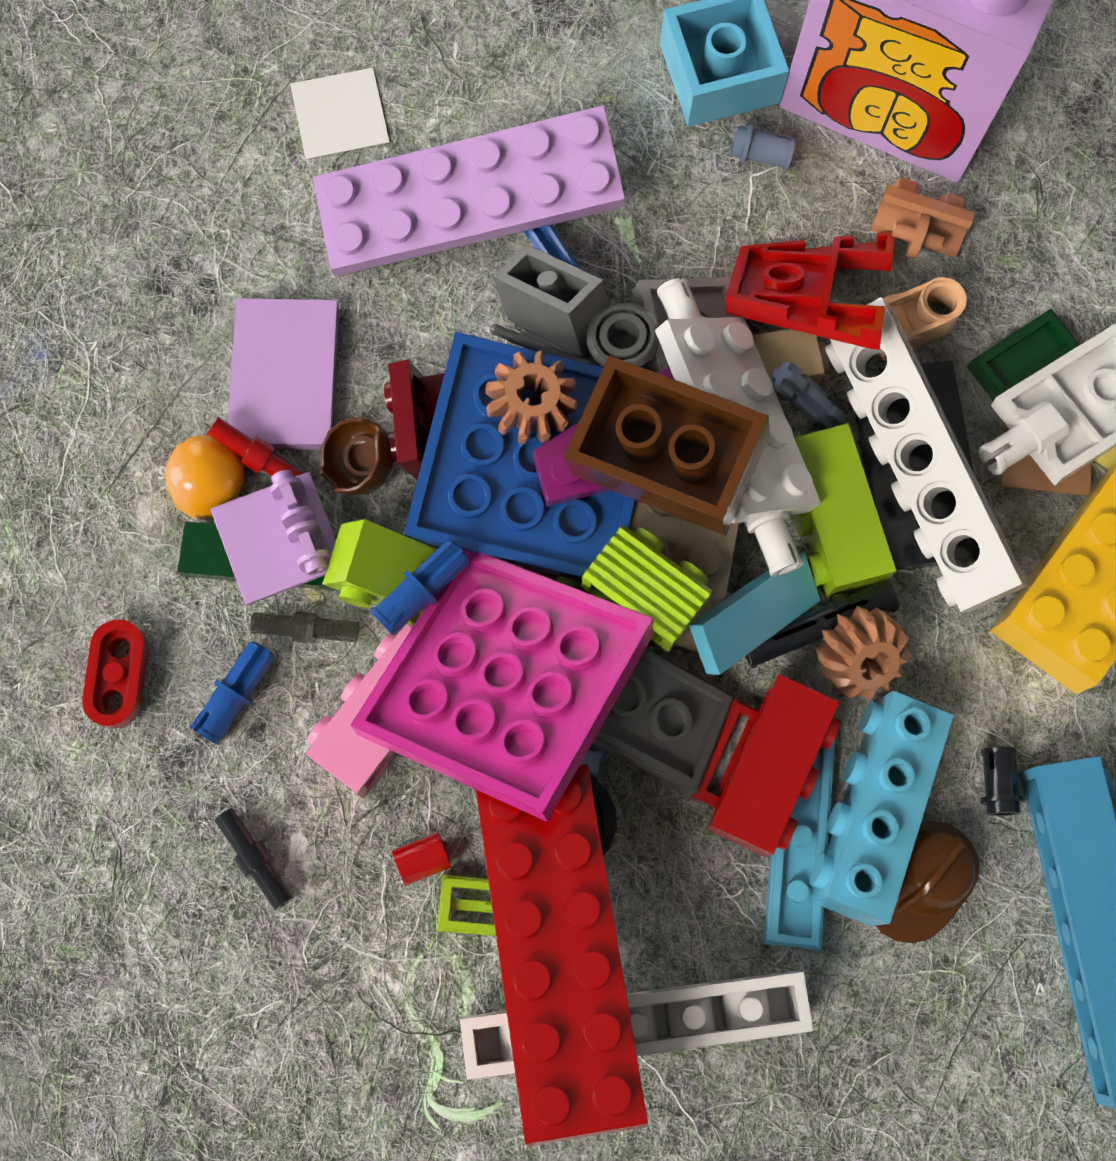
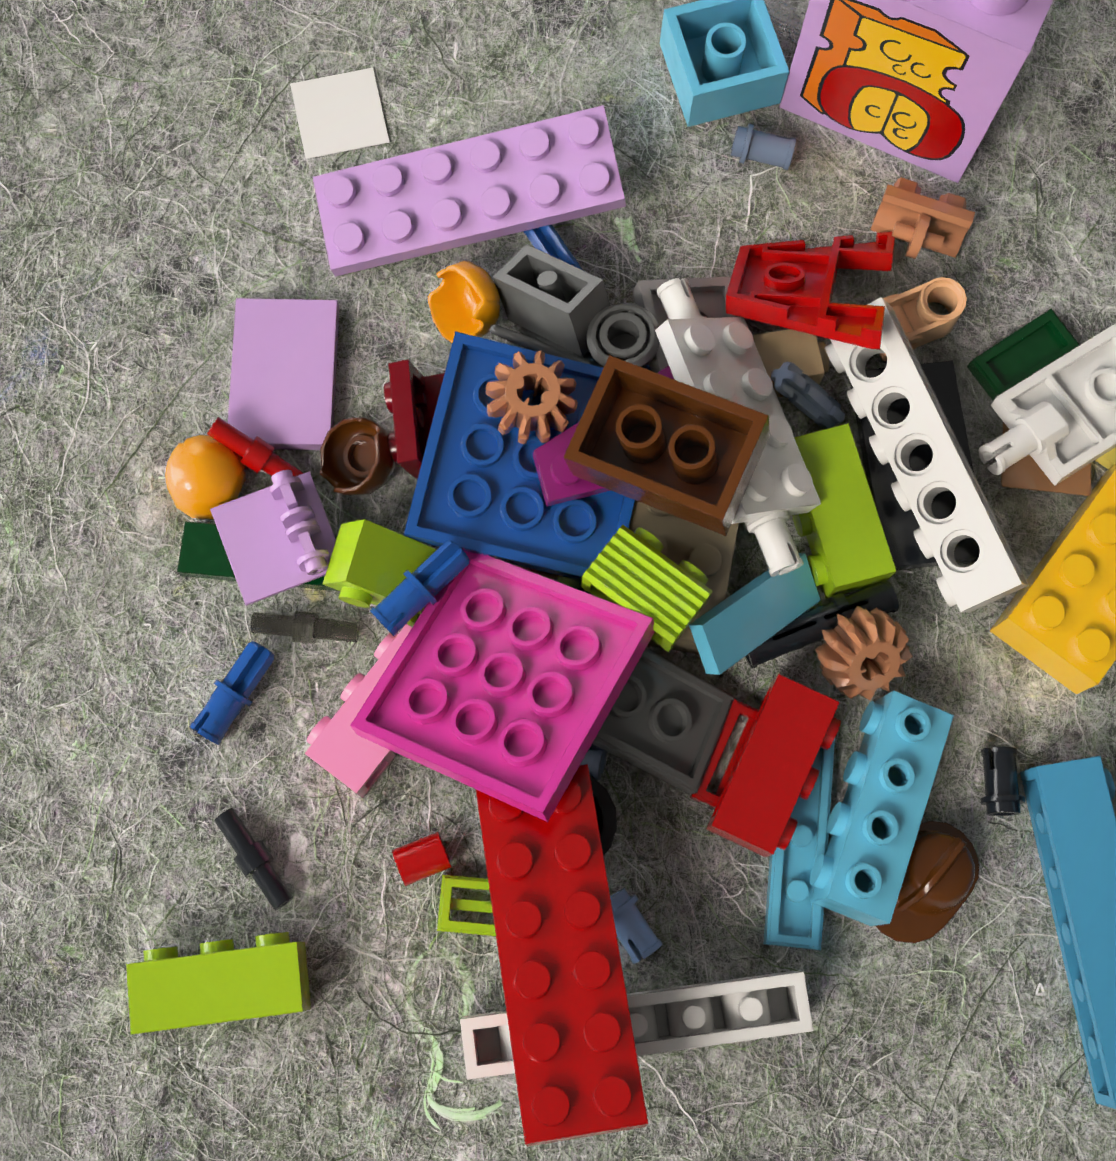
(114, 675): red plate -> none
(217, 984): none -> lime brick
(464, 301): none -> light orange hair
(632, 927): none -> light blue pin

